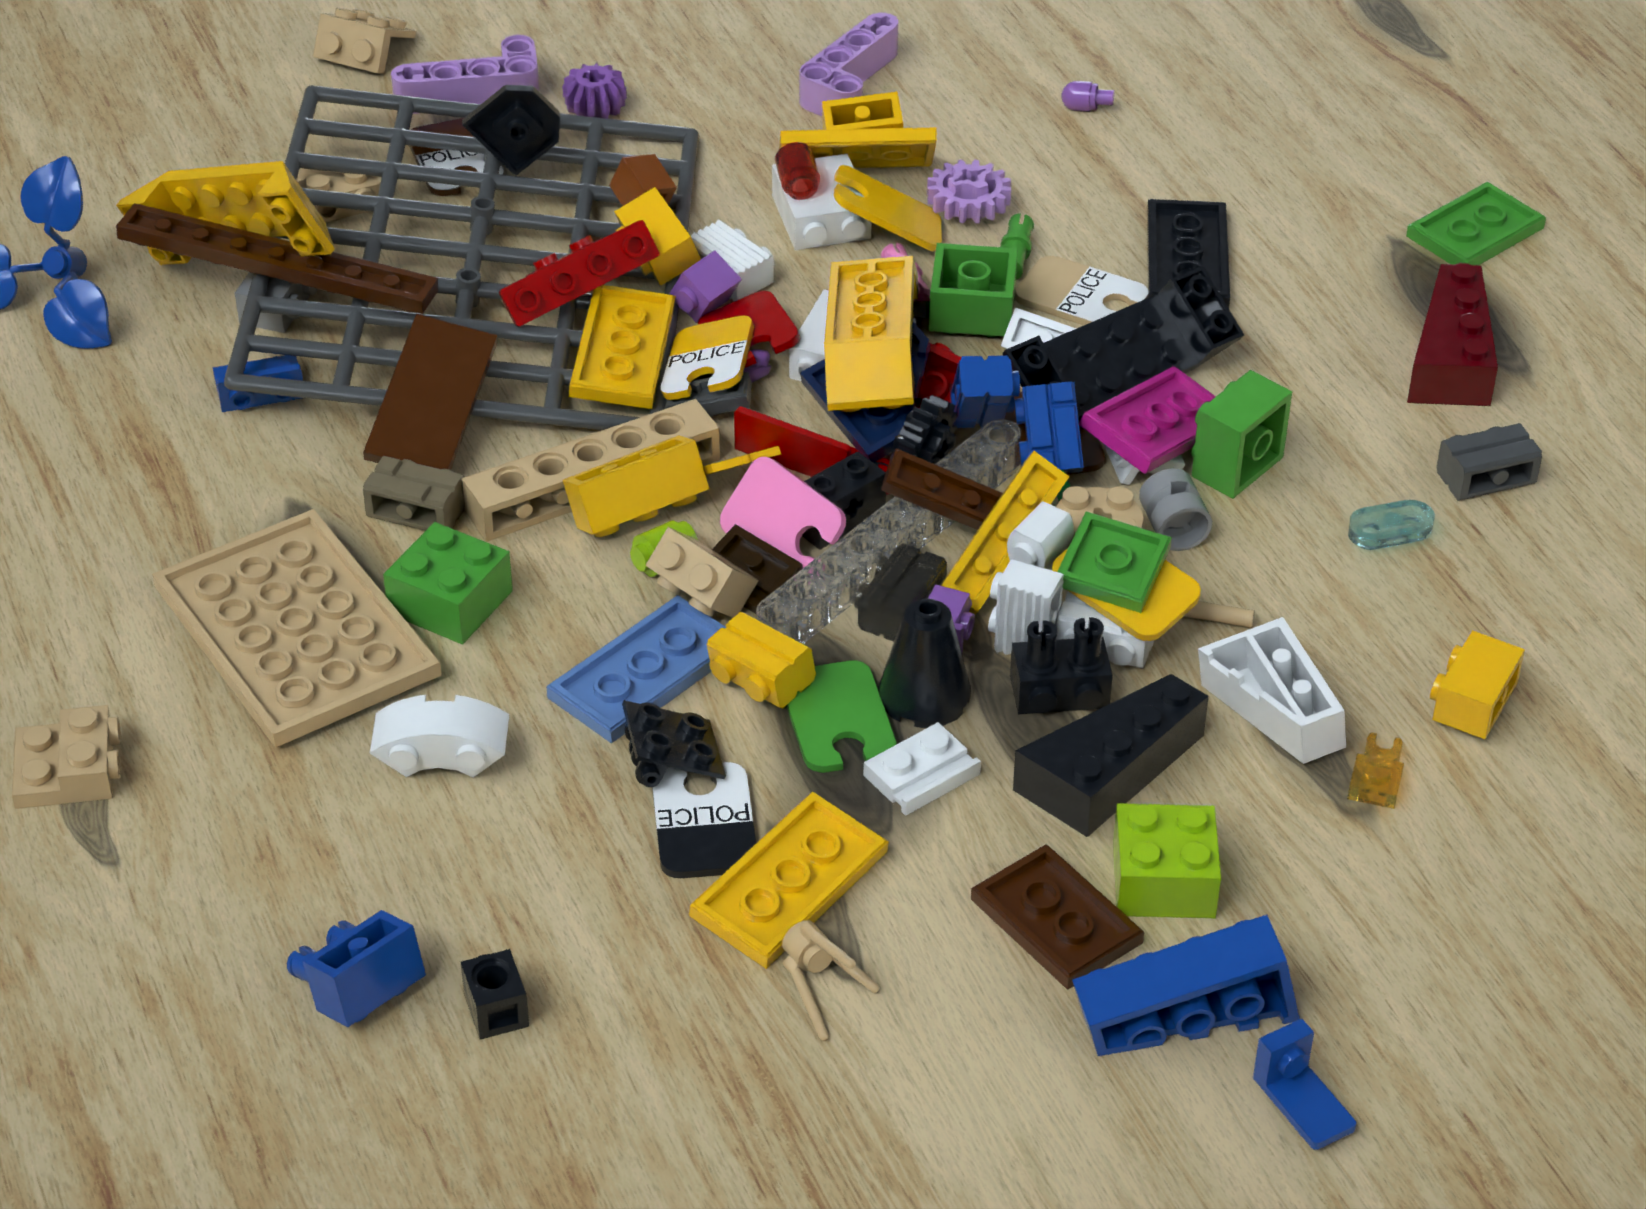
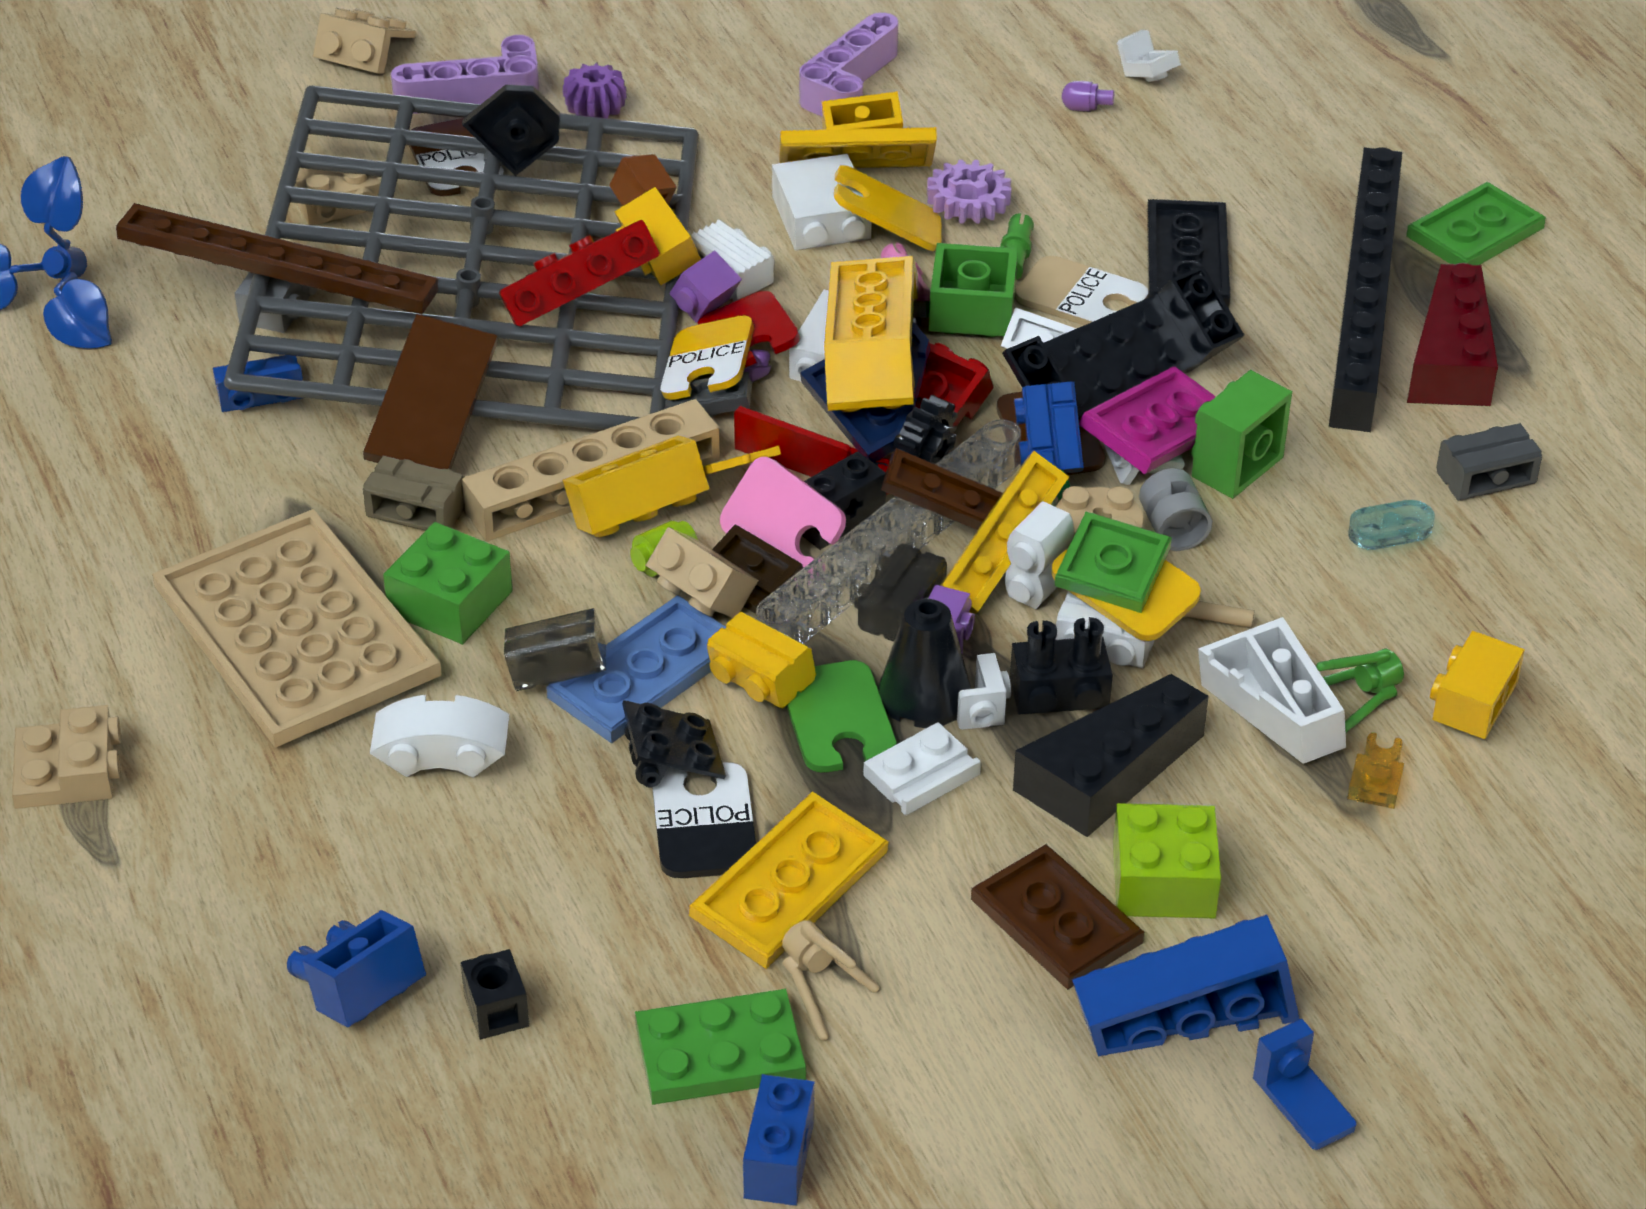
(241, 196): yellow slope -> none
(555, 649): none -> clear smoke brick
(622, 346): yellow tile -> none
(718, 1045): none -> bright green plate
(778, 1140): none -> blue brick
(797, 170): clear red brick -> none
(983, 390): blue brick -> none
(986, 702): none -> white bracket
(1023, 596): white brick -> none
(1142, 60): none -> white bracket
(1366, 291): none -> black brick
(1374, 673): none -> bright green plant

